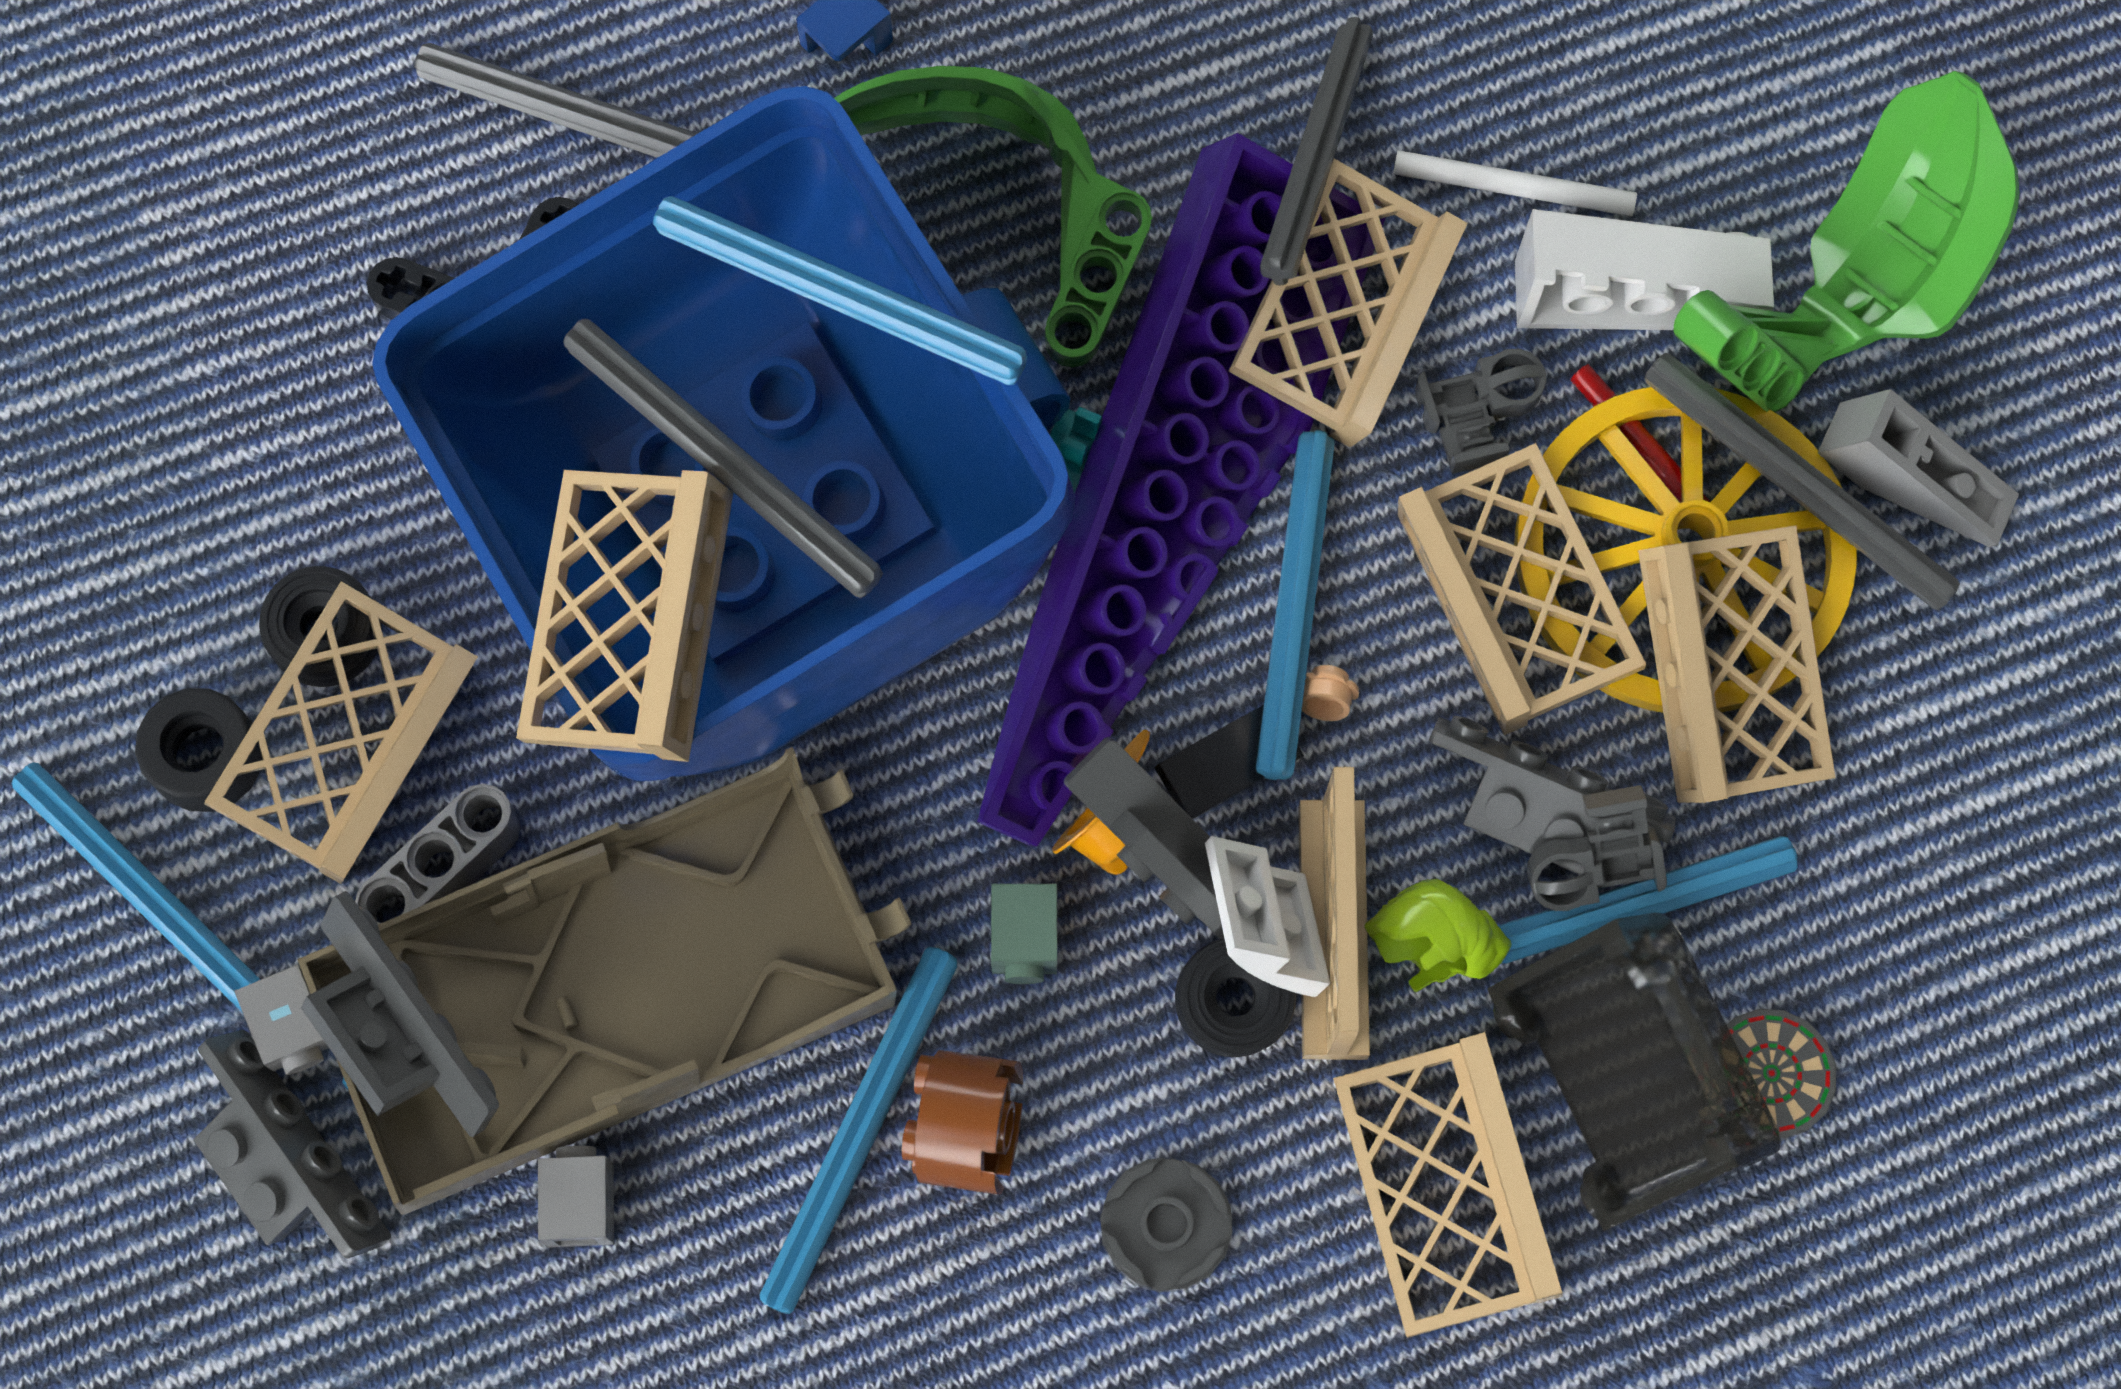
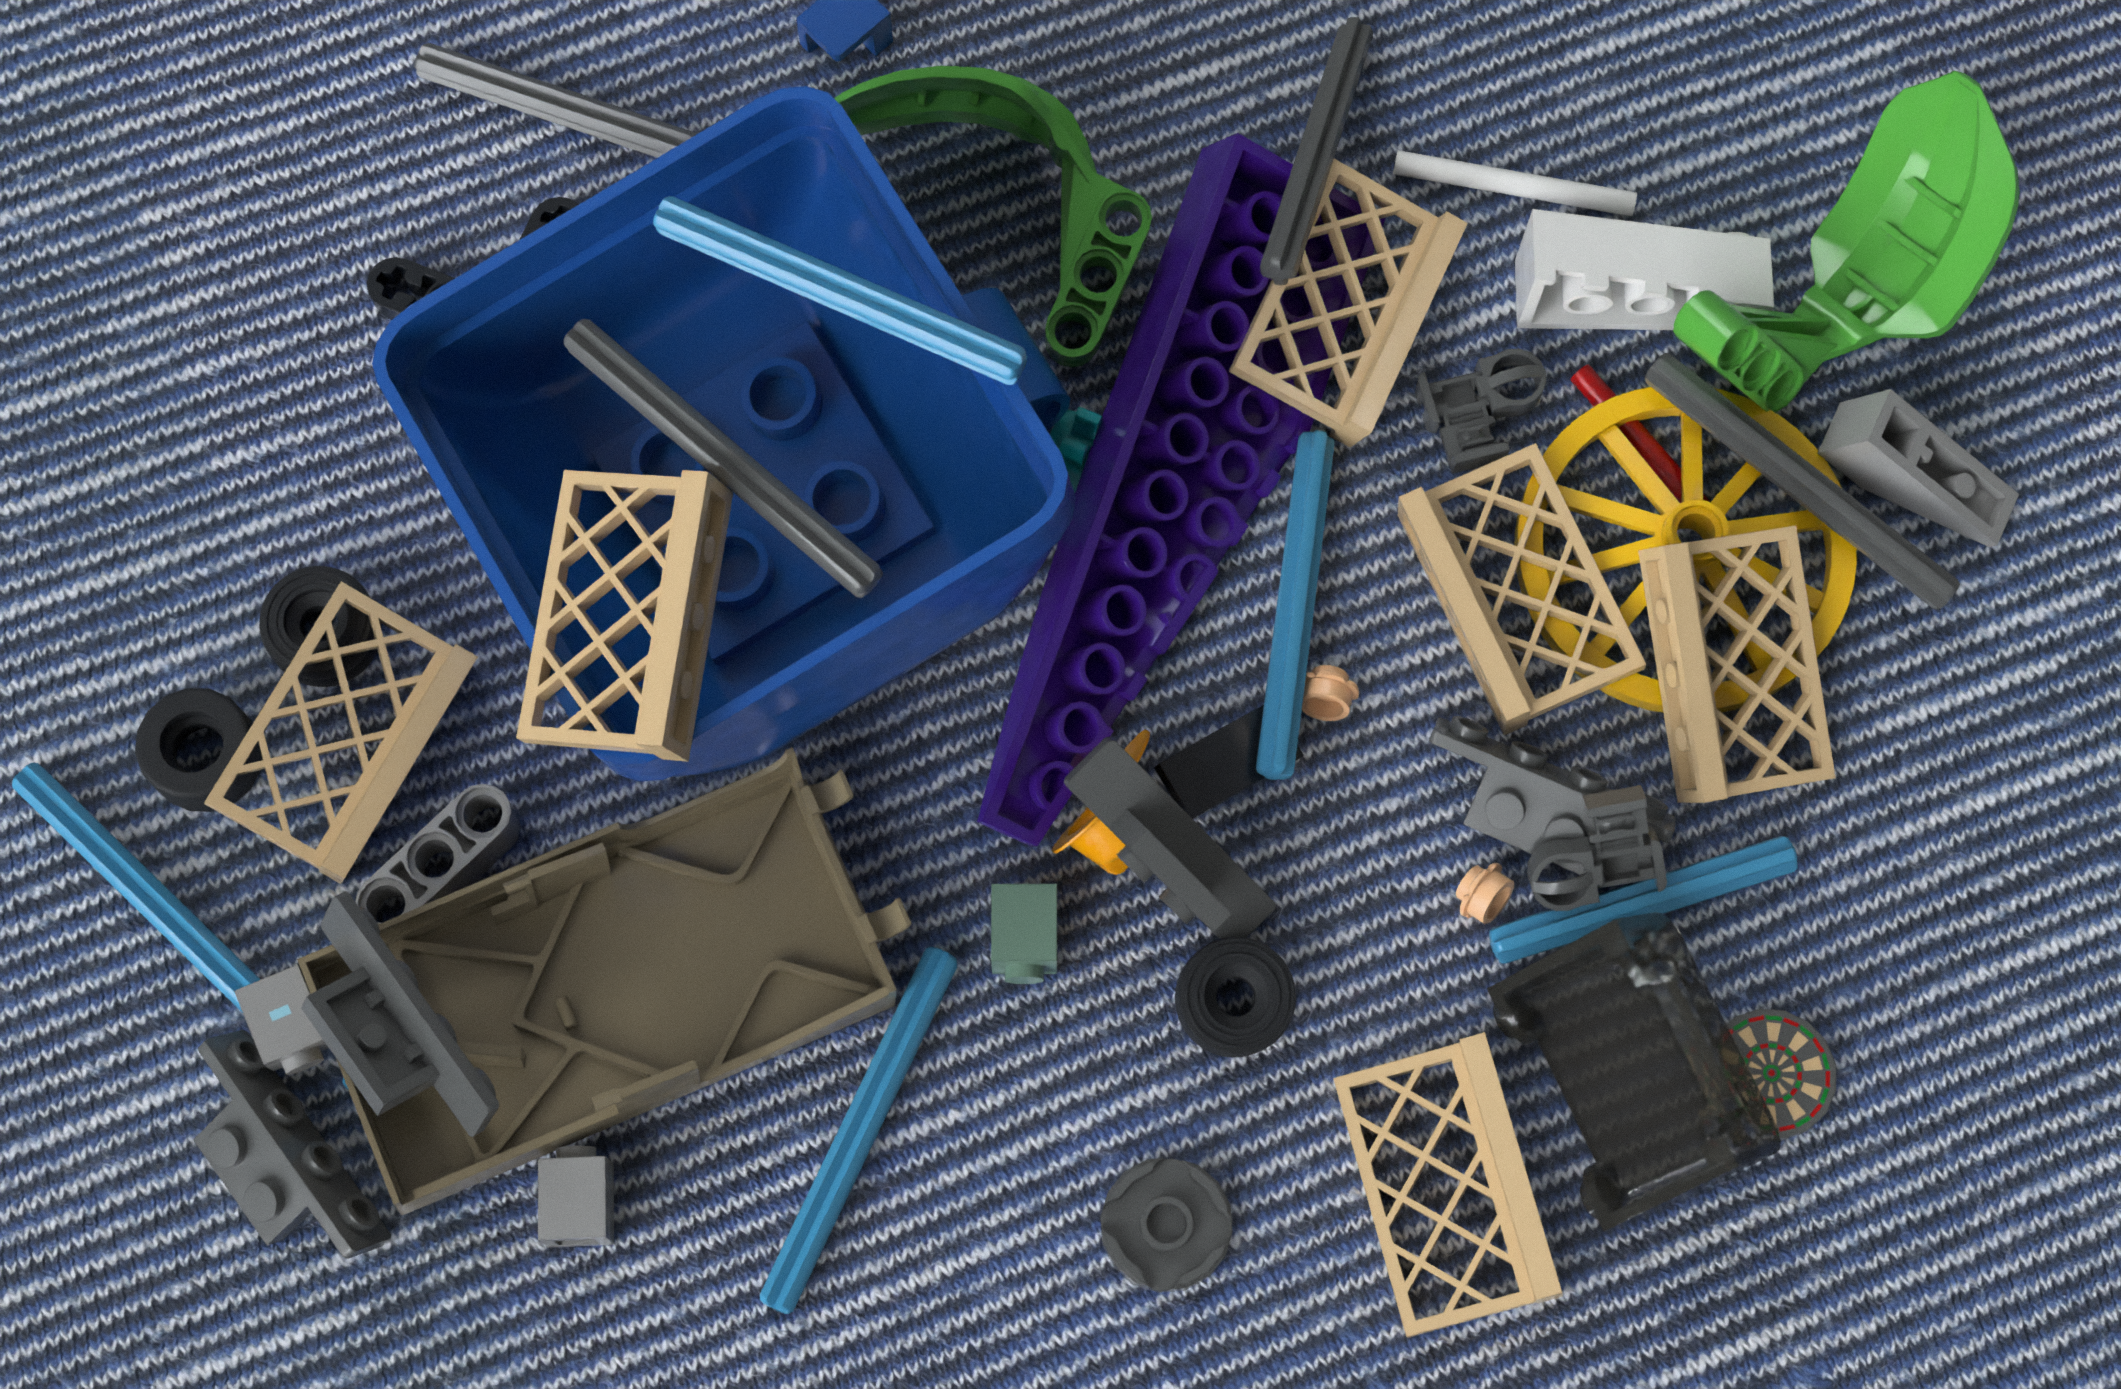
(964, 1121): dark orange brick -> none
(1267, 917): white slope -> none
(1335, 871): tan fence -> none
(1438, 933): lime hair -> none
(1484, 892): none -> light nougat plate

